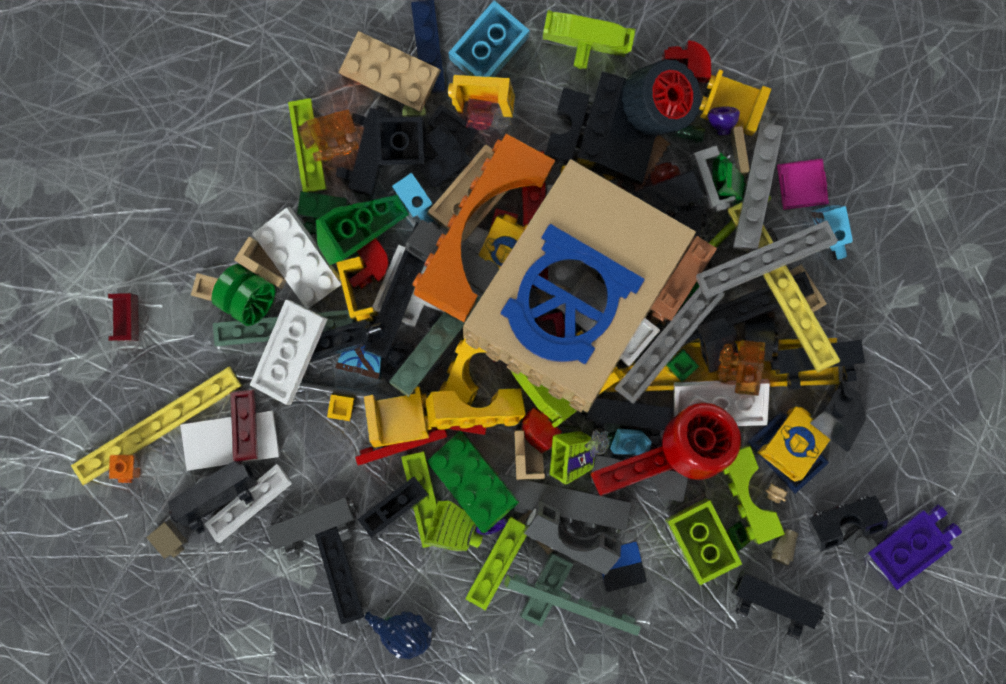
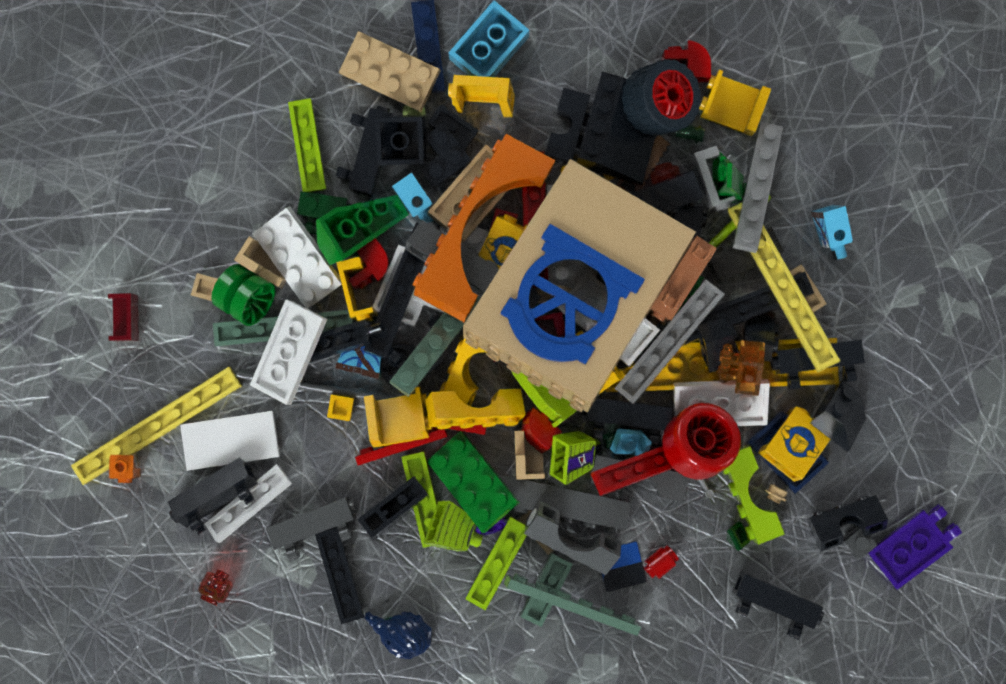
(167, 540): dark tan brick -> none
(215, 587): none -> clear red head
(244, 425): dark red tile -> none
(326, 130): clear orange brick -> none
(479, 114): clear pink bracket -> none
(587, 35): lime piece -> none
(598, 444): clear plate -> none
(660, 562): none -> red brick
(682, 365): green tile -> none
(703, 541): lime brick -> none
(723, 119): dark purple brick -> none
(739, 150): tan tile -> none
(766, 259): light grey plate -> none
(785, 548): dark tan cone -> none
(802, 184): dark pink piece -> none

